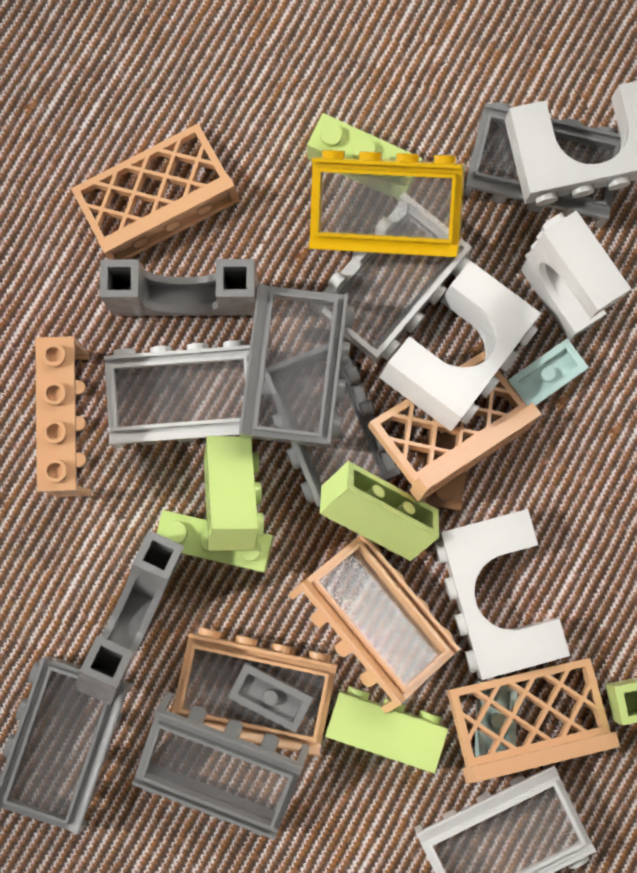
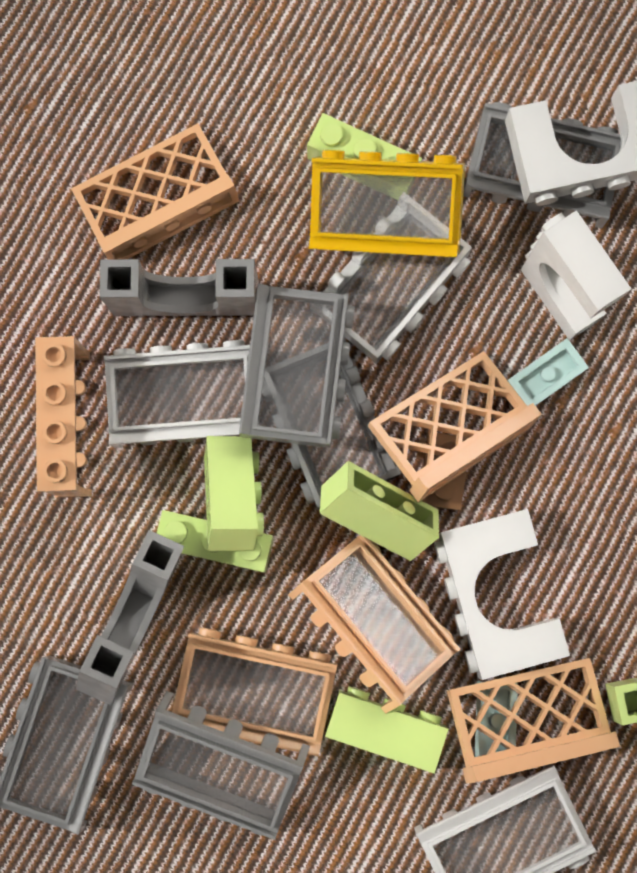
(270, 697): light grey plate -> none
(450, 391): white arch -> none

